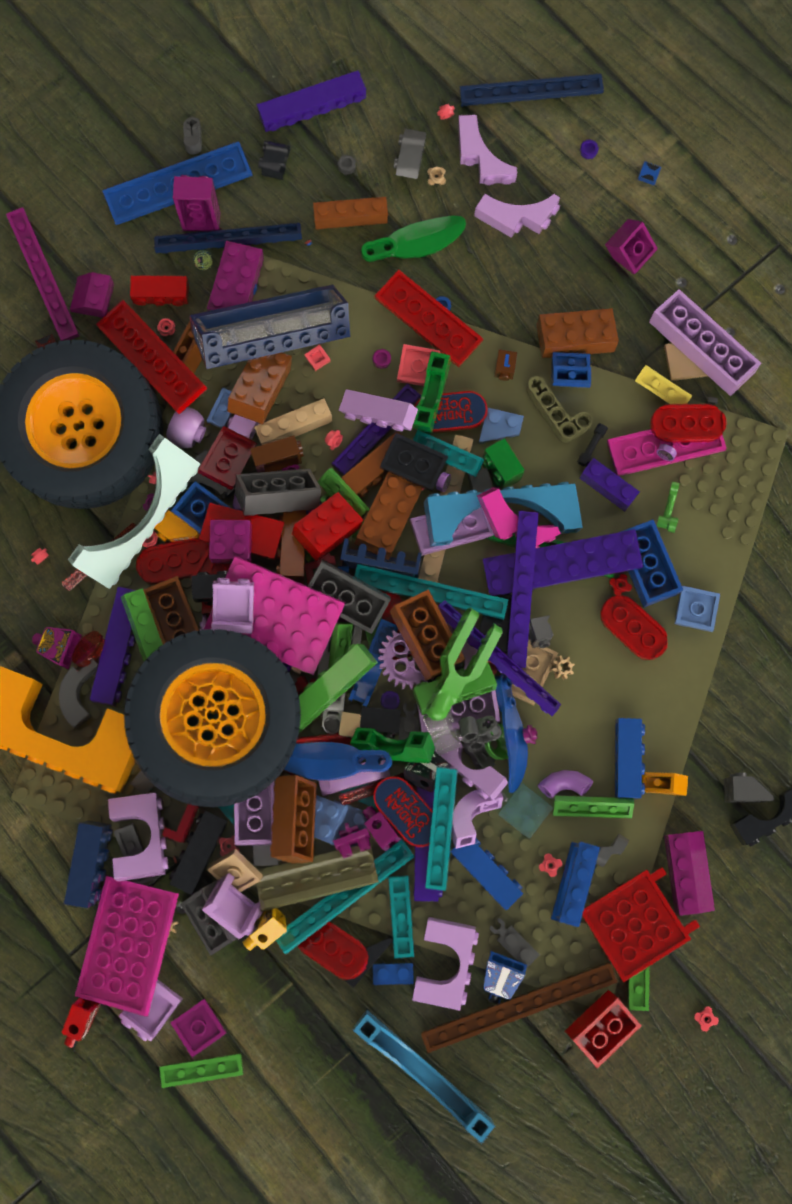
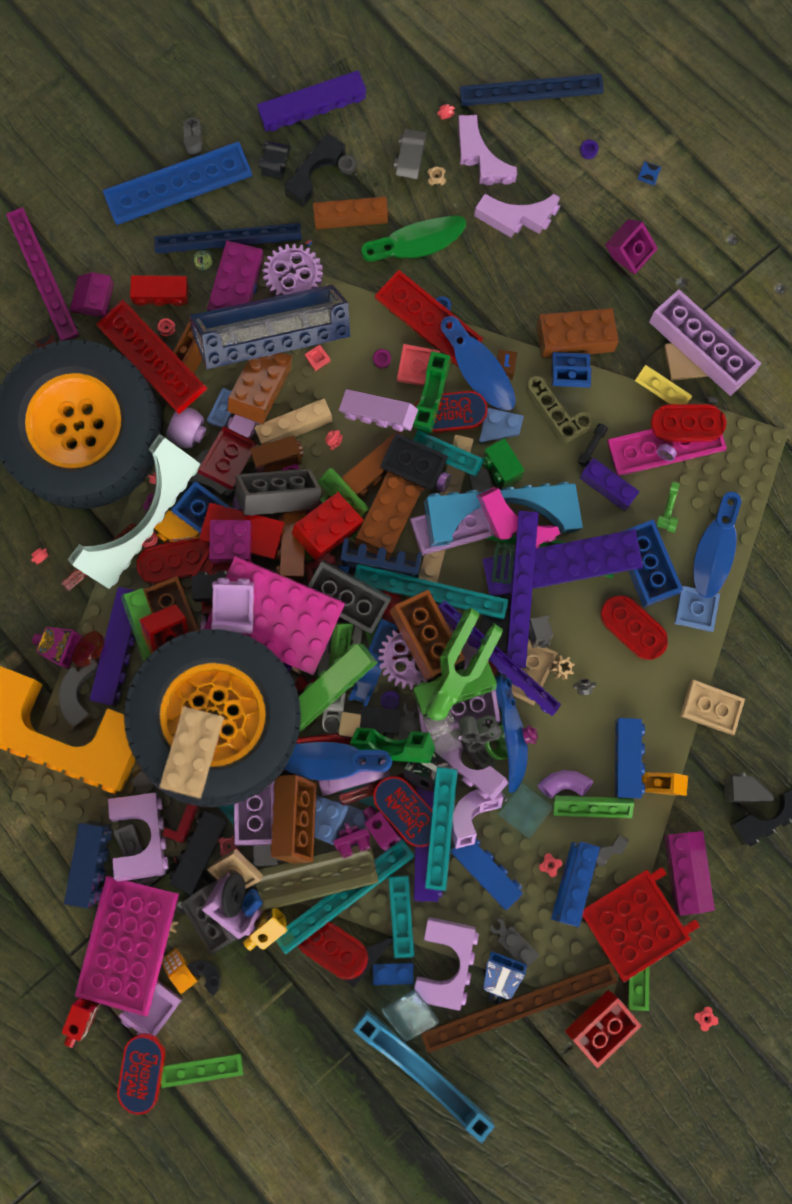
(141, 1073): none -> tile
(163, 627): none -> red slope
(178, 971): none -> light orange slope
(191, 752): none -> tan plate
(196, 203): magenta brick -> none
(198, 1027): magenta plate -> none
(211, 973): none -> black cylinder
(233, 895): none -> black wheel
(251, 903): none -> blue tile
(285, 259): none -> lavender gear
(325, 154): none -> black arch
(370, 436): dark purple tile -> none
(410, 1015): none -> clear light blue tile
(480, 367): none -> blue plant
(505, 547): none -> tile
(584, 686): none -> dark grey plate
(615, 585): red plate -> none
(712, 707): none -> tan tile
(717, 549): none -> blue plant

